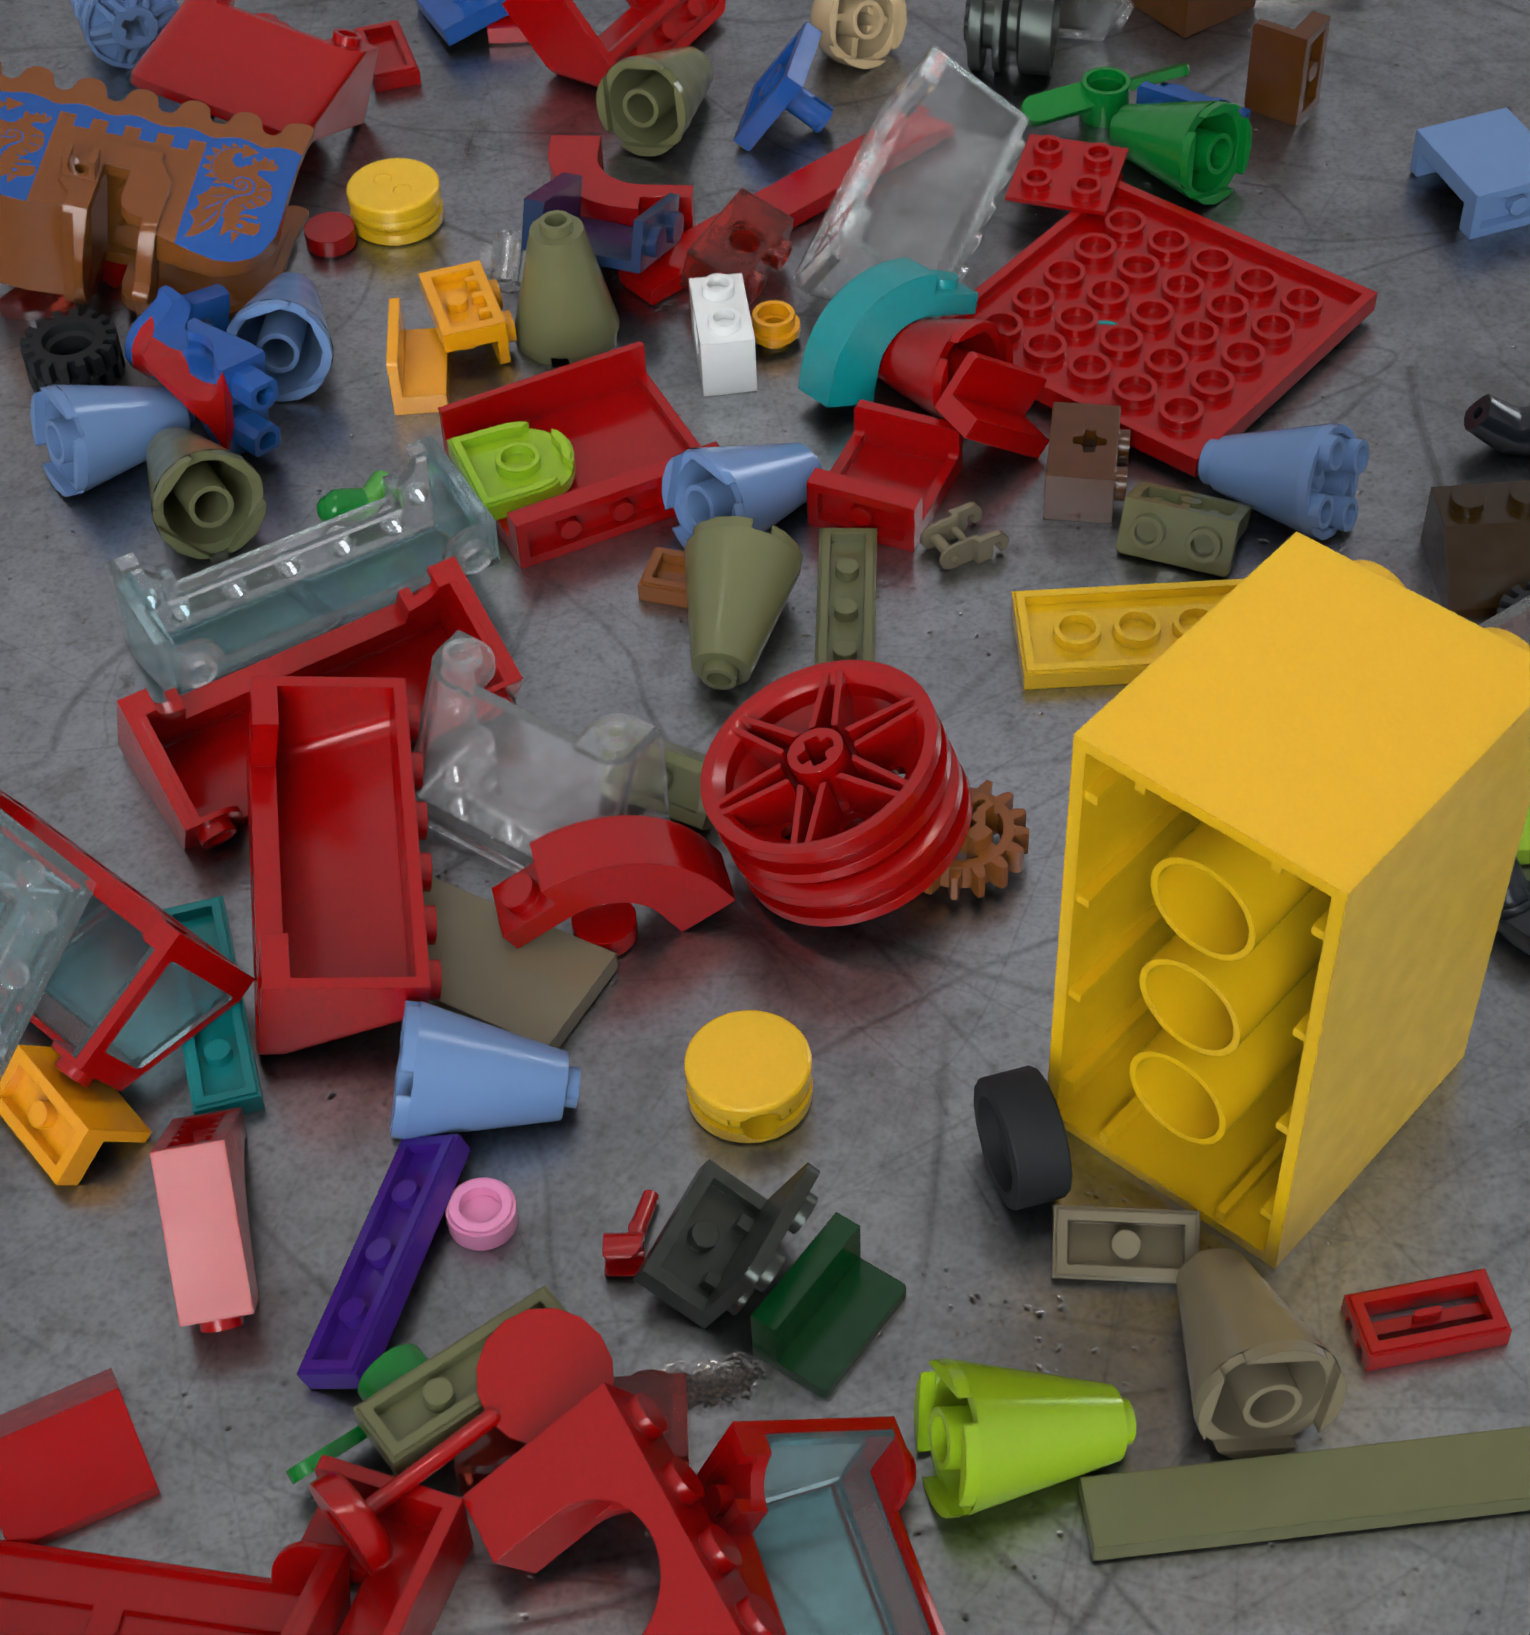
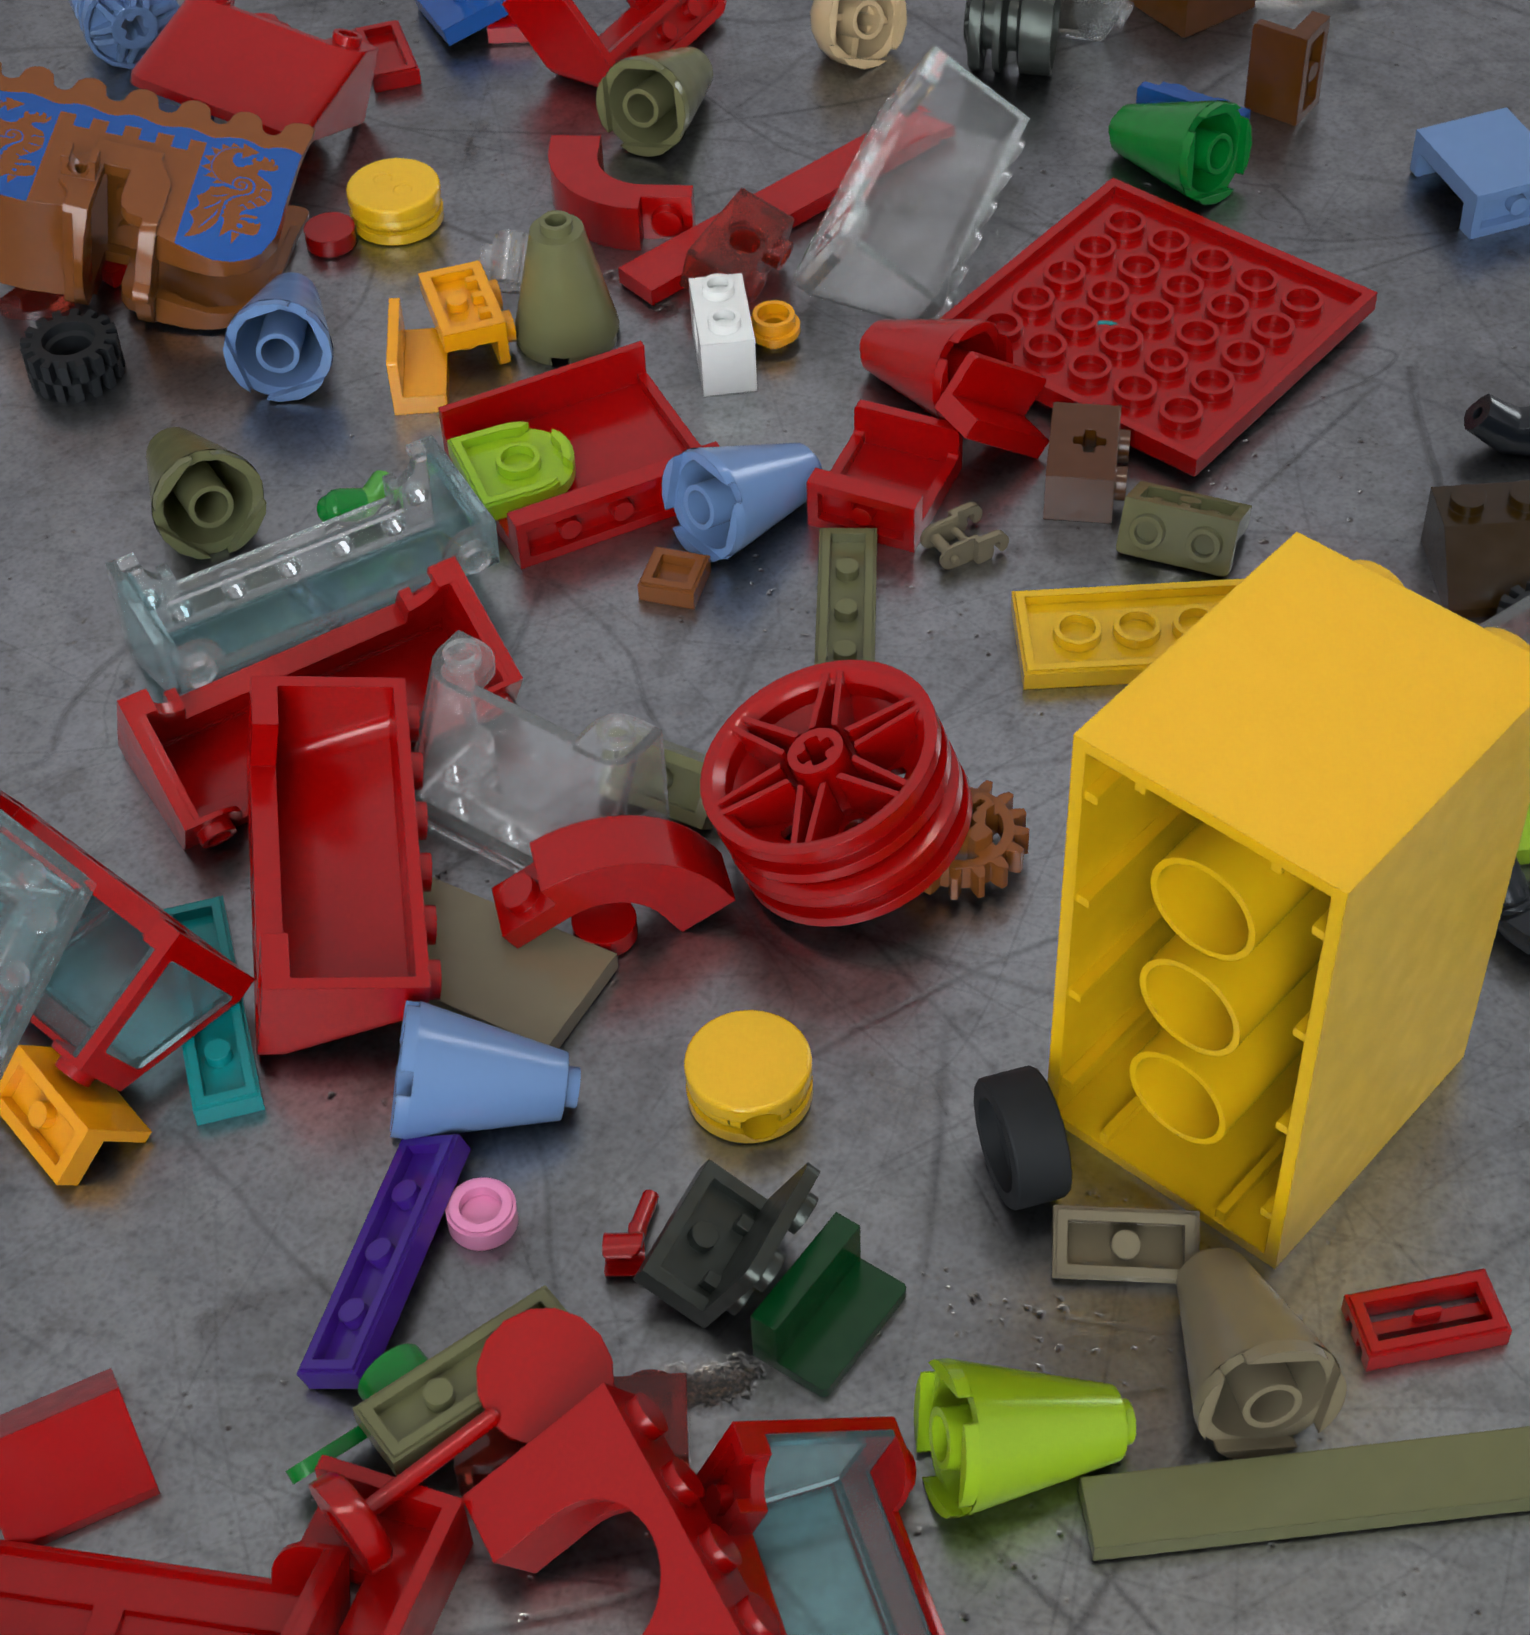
(100, 430): medium blue cone -> none
(206, 367): blue hips -> none
(206, 1218): arch -> none
(613, 243): dark blue panel -> none
(735, 595): olive cone -> none
(783, 89): blue tile -> none
(864, 318): teal arch -> none
(1067, 174): red hinge -> none
(1095, 96): green piece -> none
(1291, 475): medium blue cone -> none

